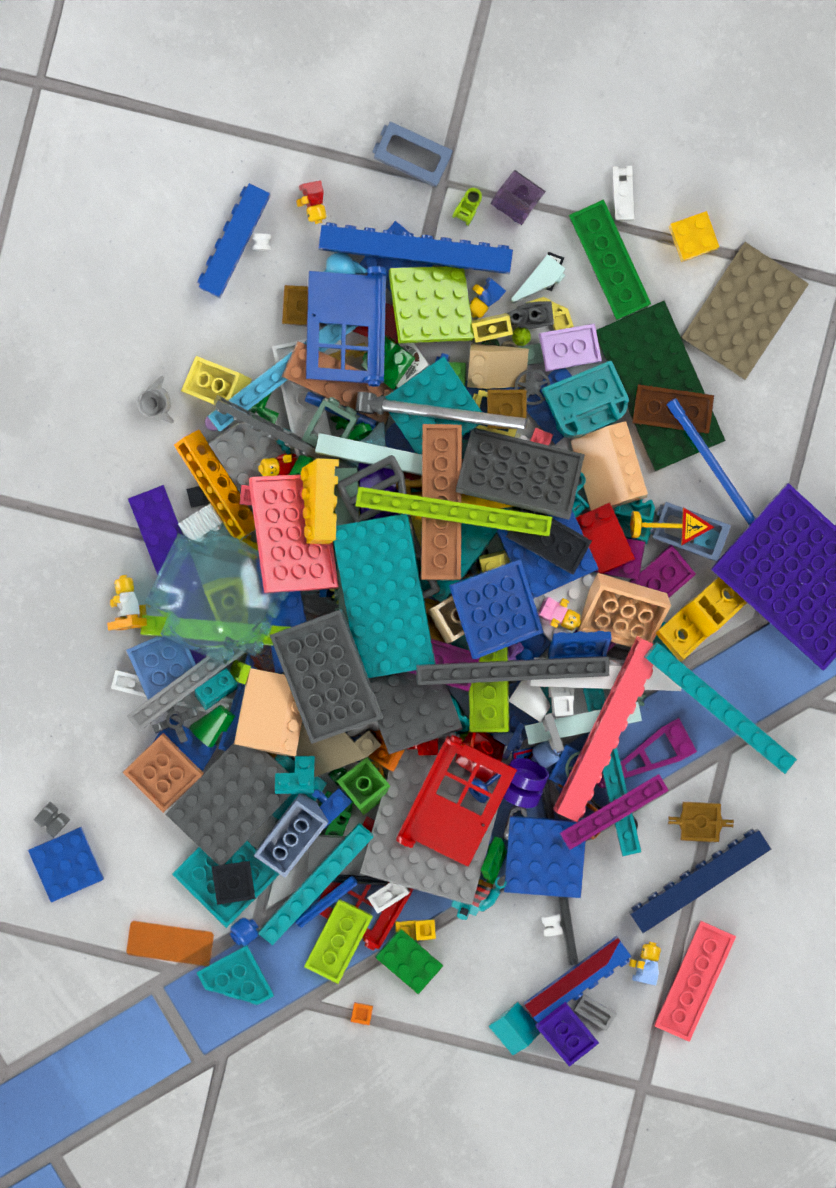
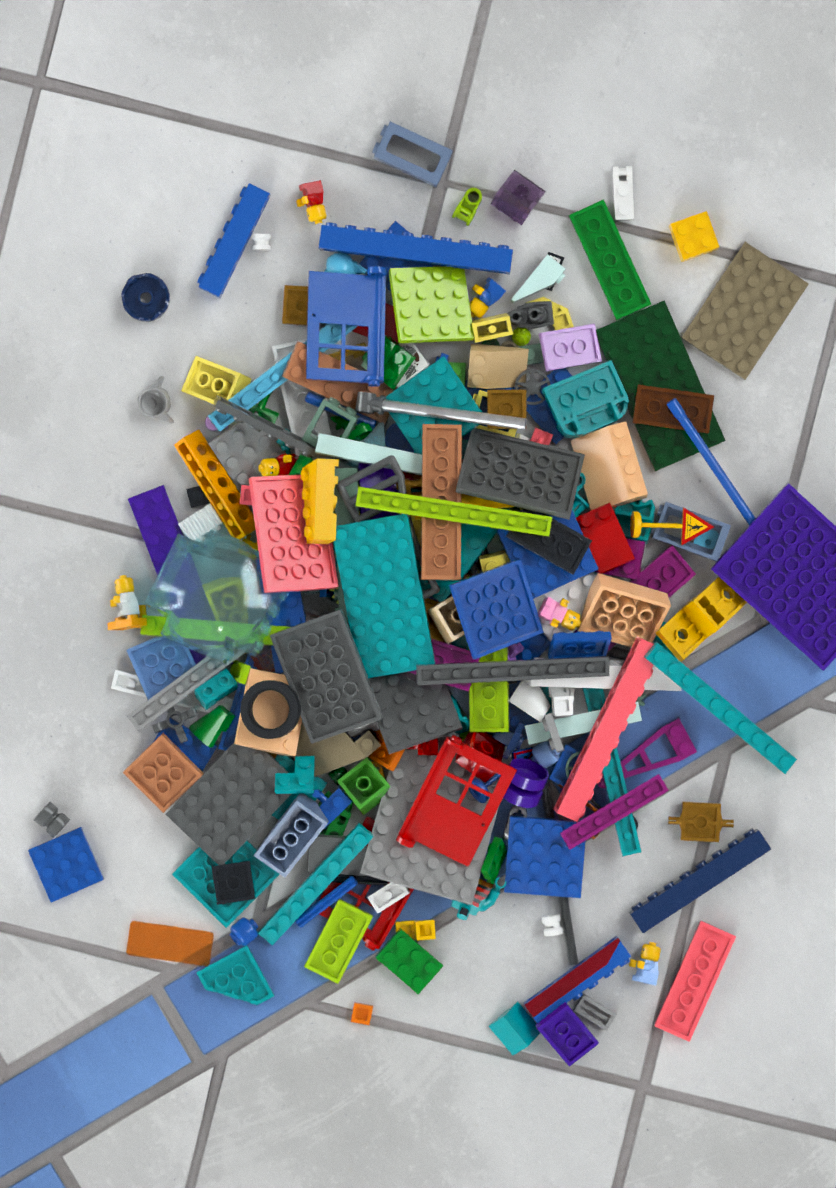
(142, 284): none -> dark blue plate
(247, 713): none -> black tyre

